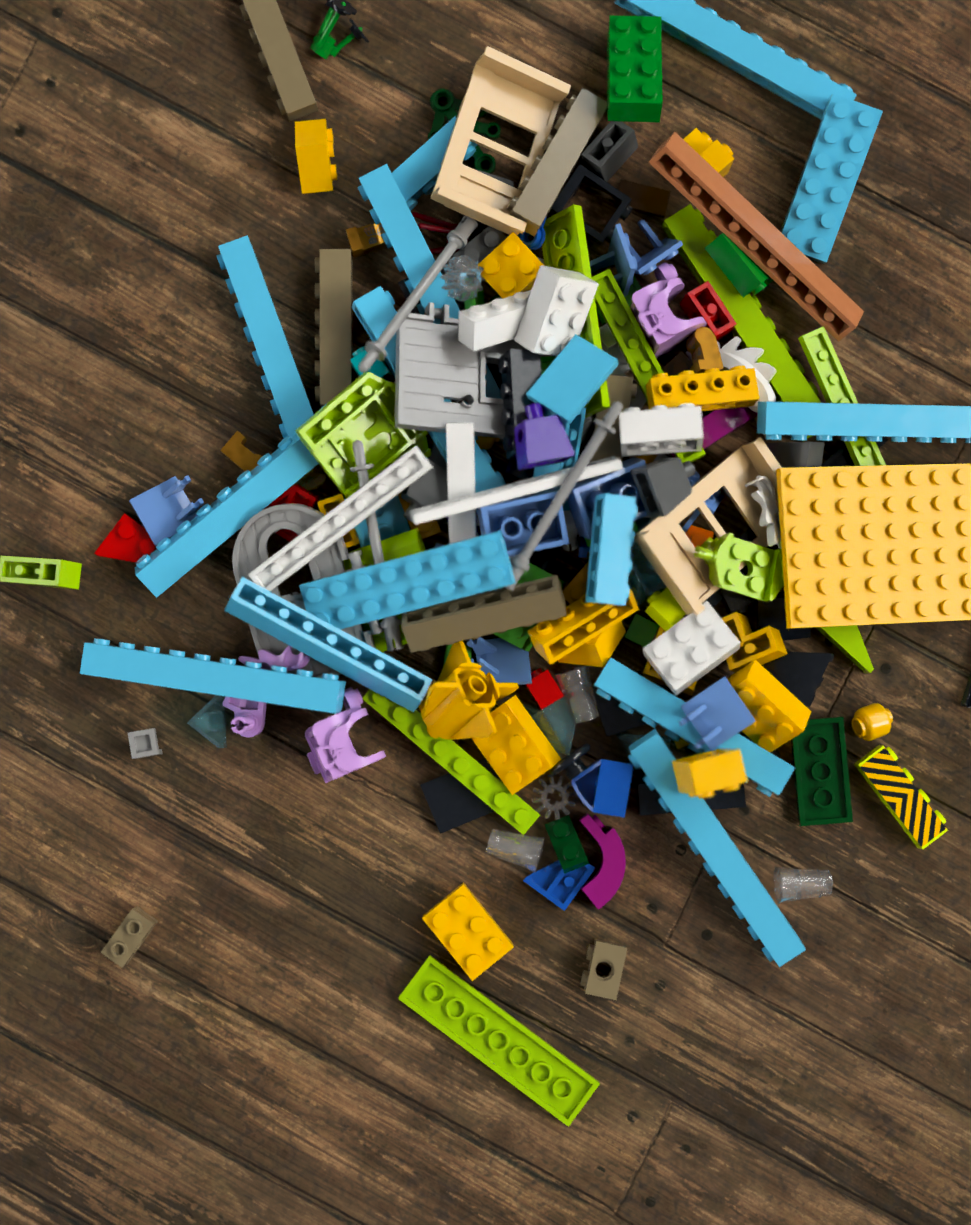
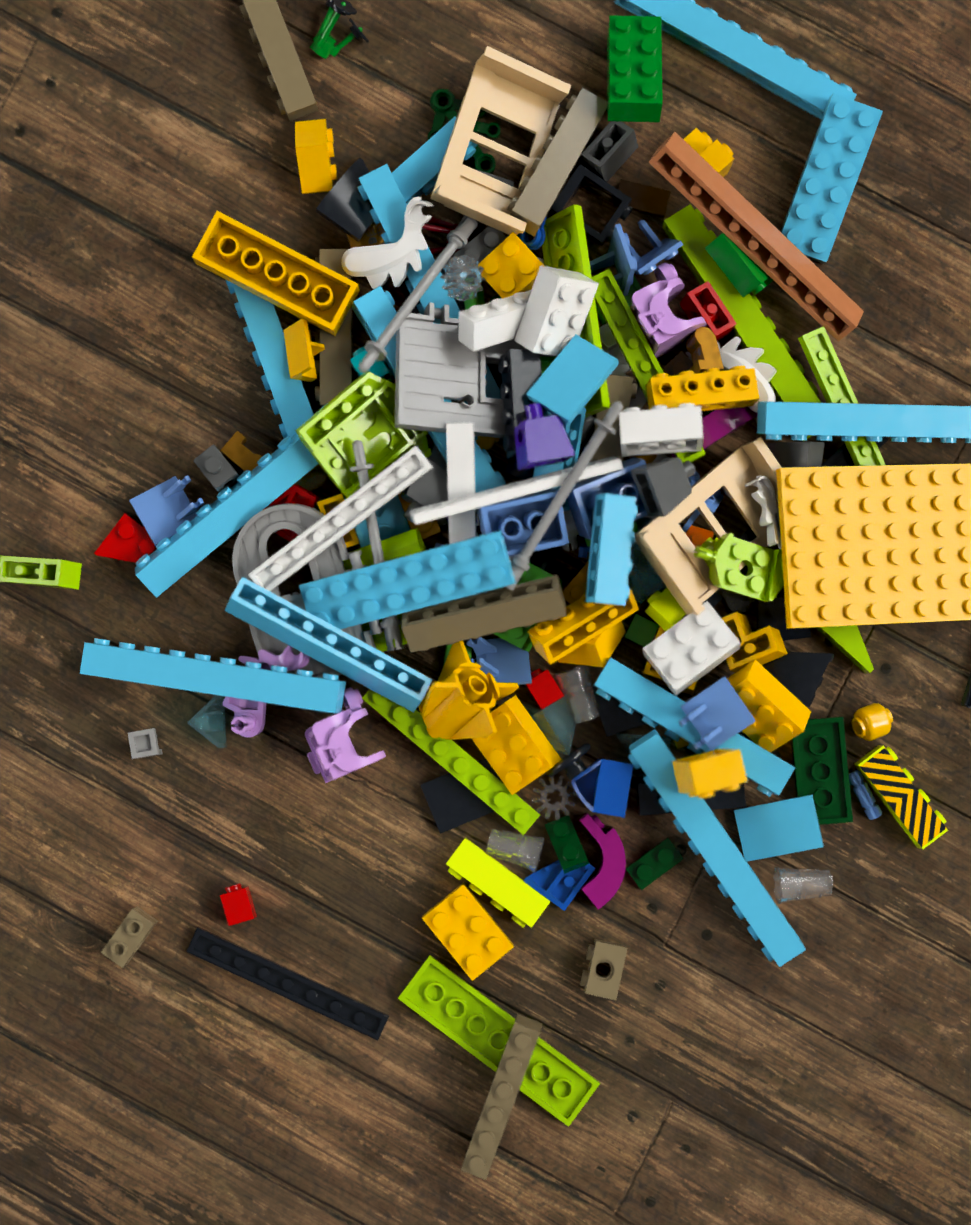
(216, 468): none -> dark grey torso
(238, 904): none -> red brick
(276, 273): none -> yellow brick
(287, 983): none -> black tile
(301, 351): none -> yellow panel
(345, 205): none -> black slope
(392, 259): none -> white animal
(498, 882): none -> neon yellow brick
(501, 1096): none -> dark tan brick
(654, 863): none -> dark green plate
(778, 828): none -> medium azure tile
(864, 795): none -> medium blue axle

